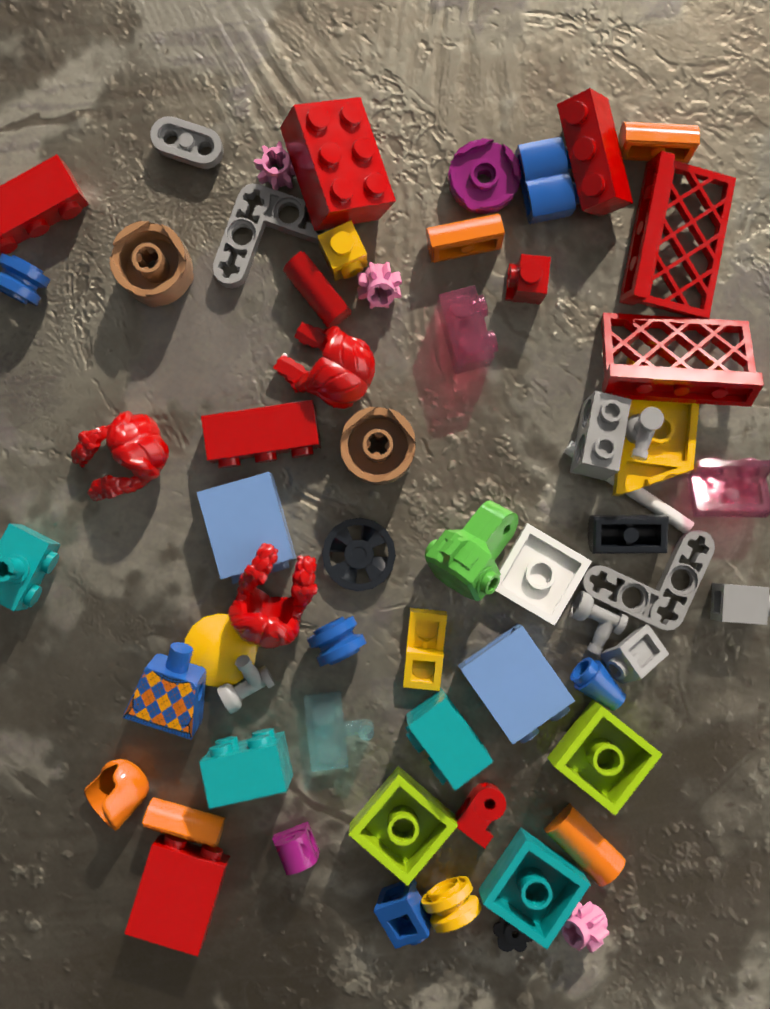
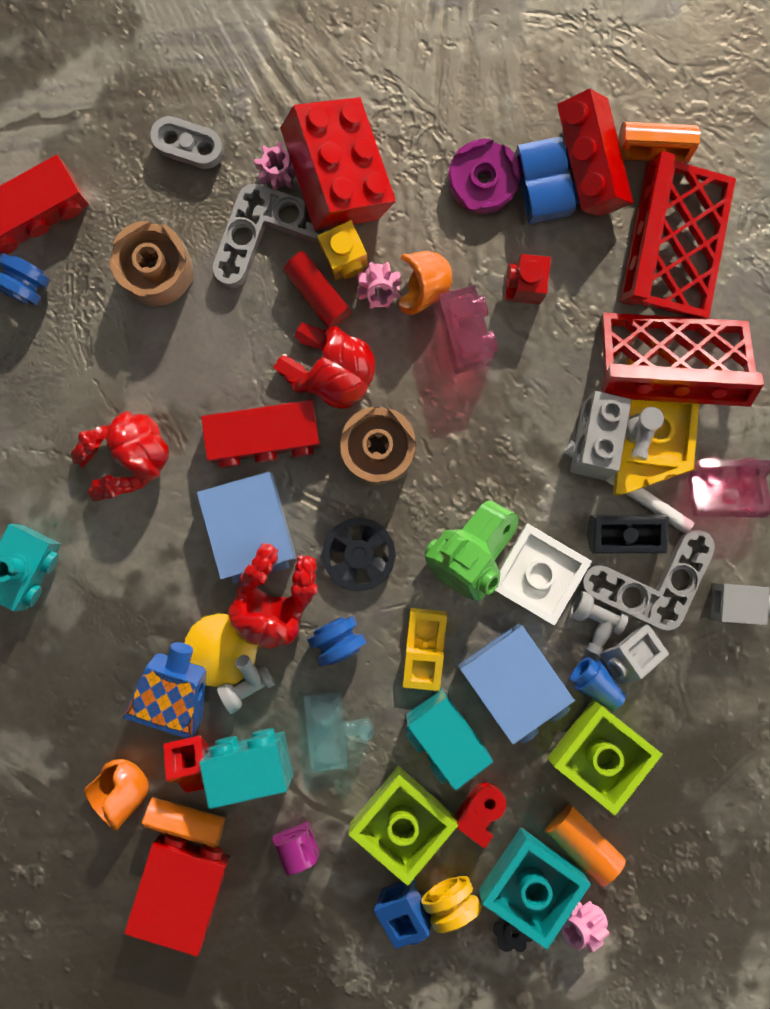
(183, 763): none -> red brick
(430, 278): none -> orange hair
(465, 238): orange brick -> none

